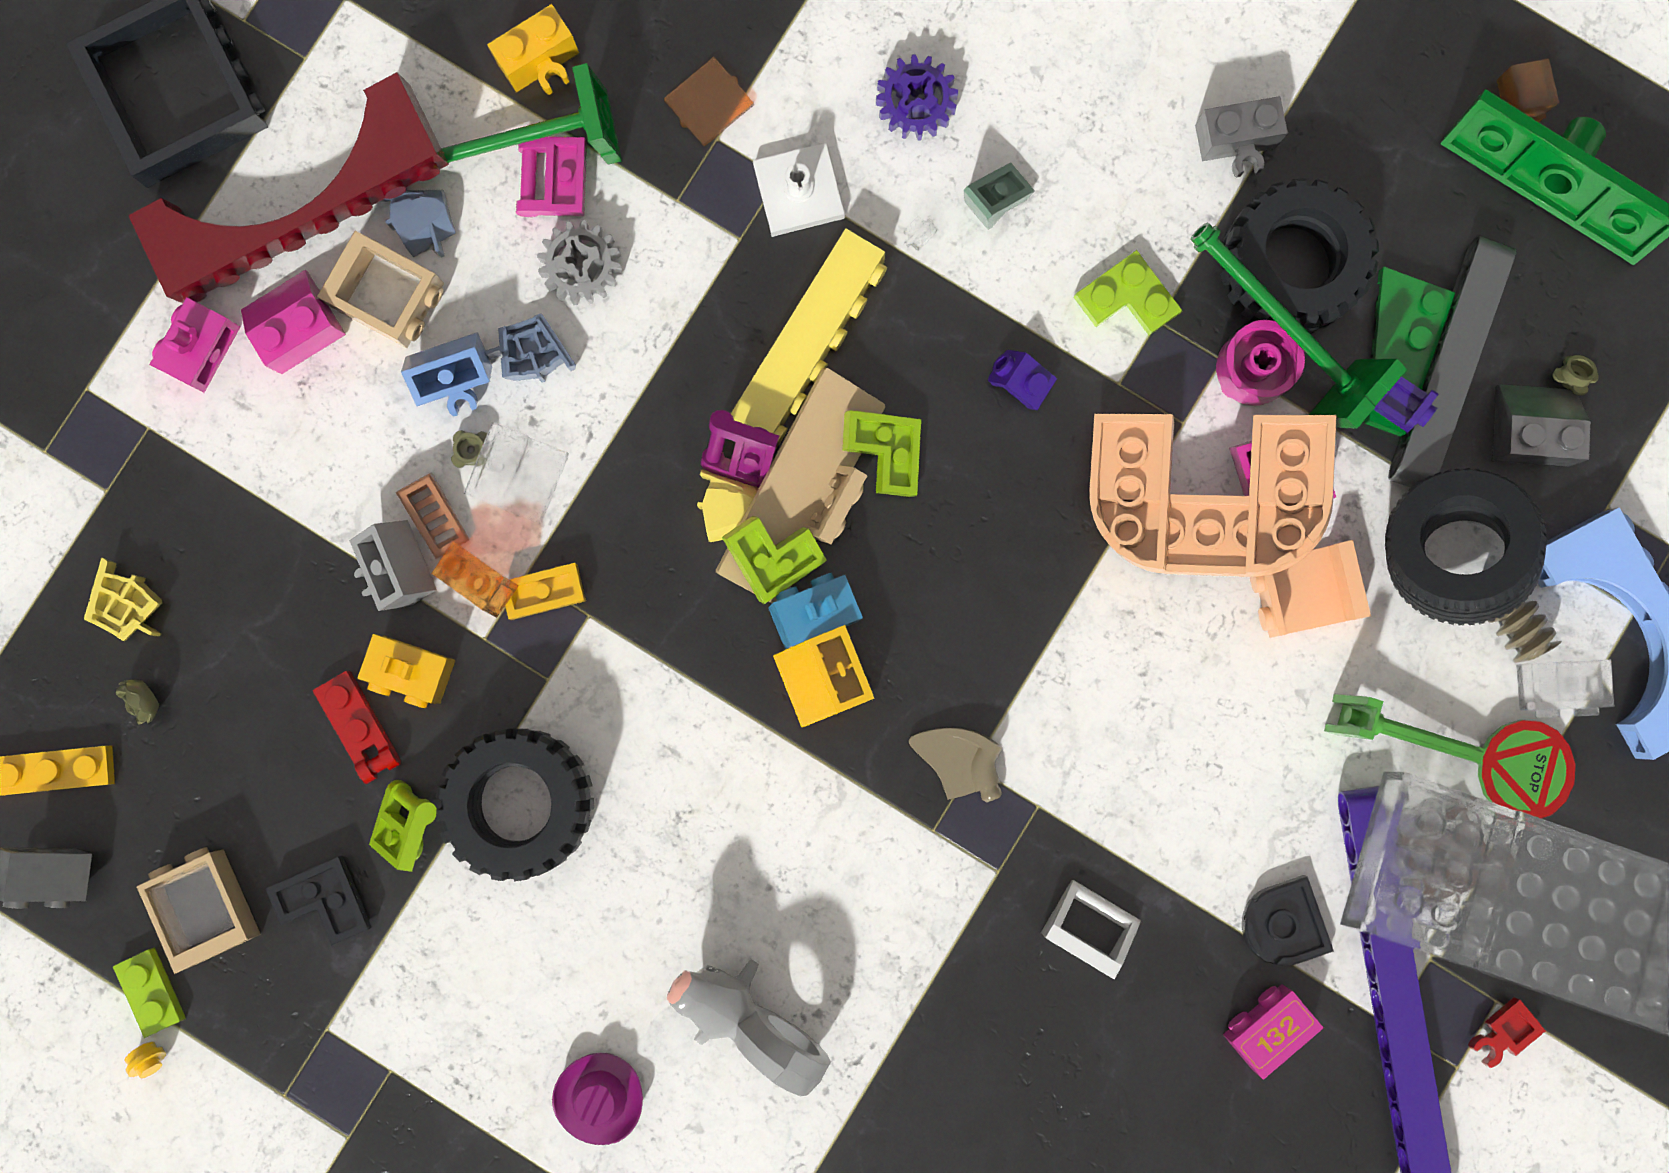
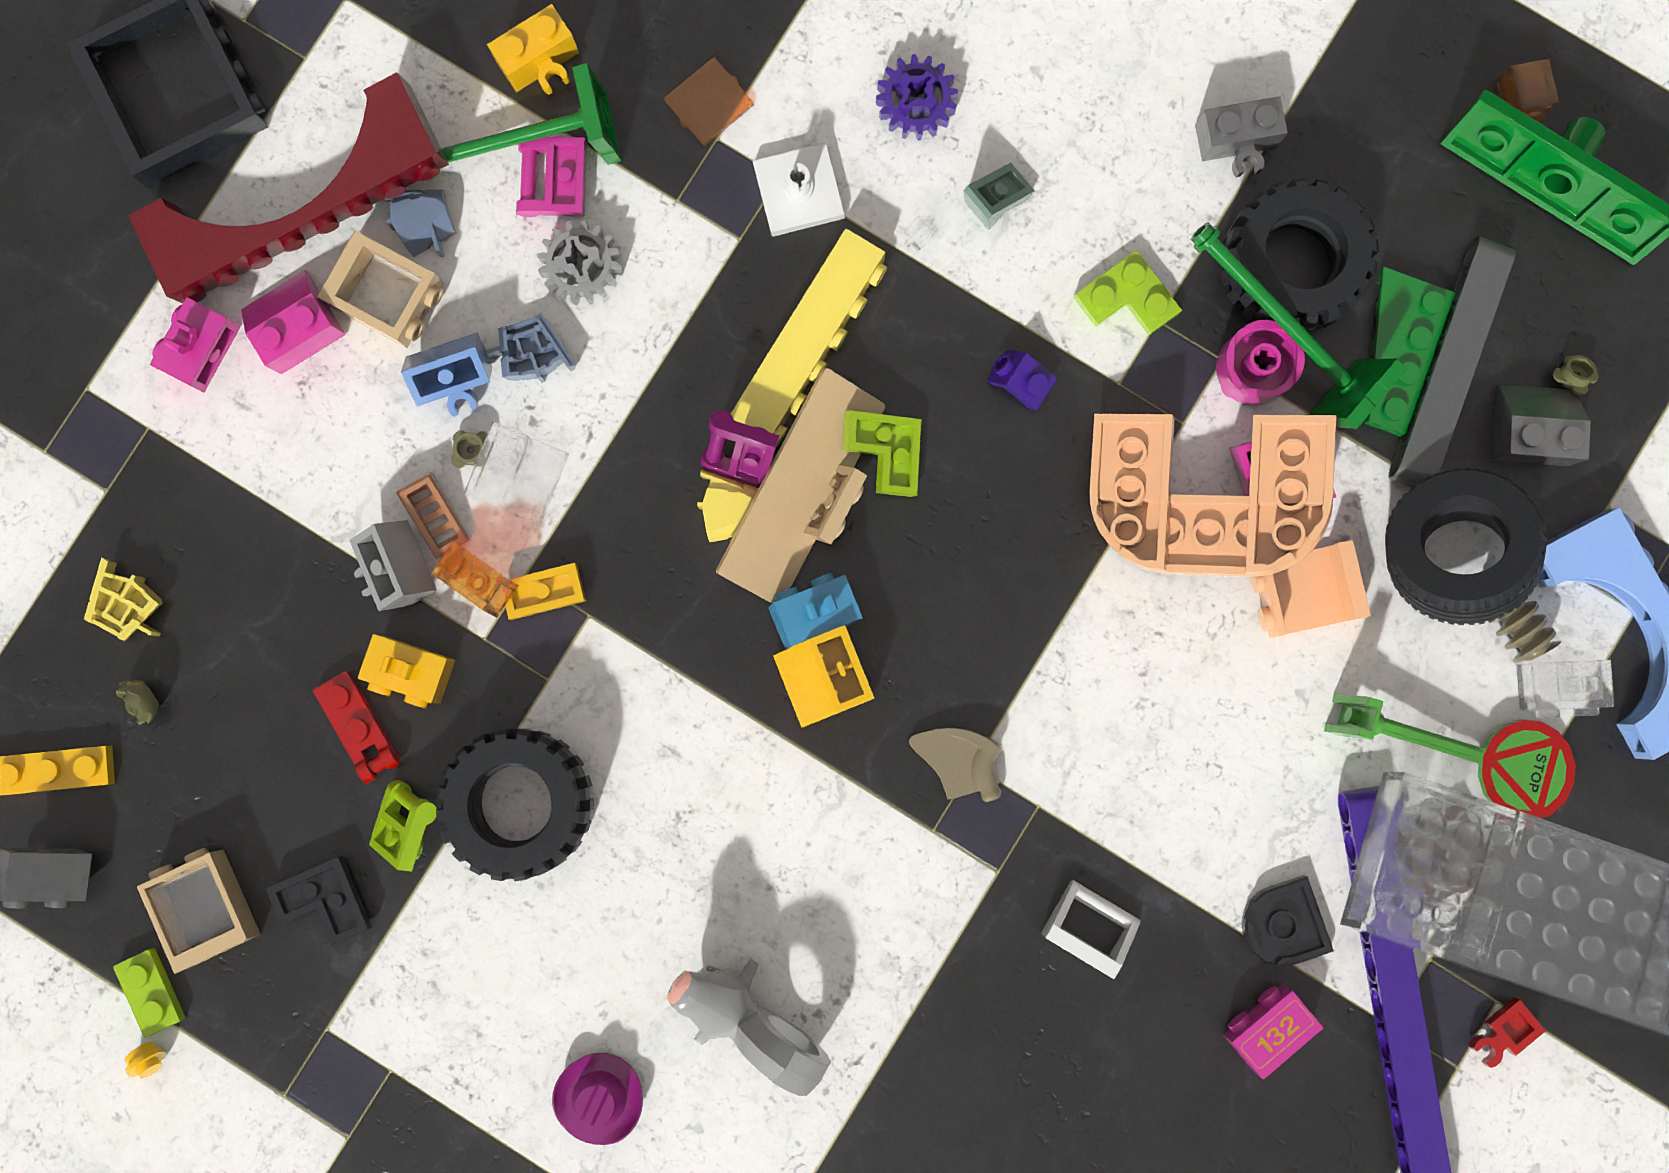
(770, 566): lime plate -> none
(1407, 405): dark purple bracket -> none

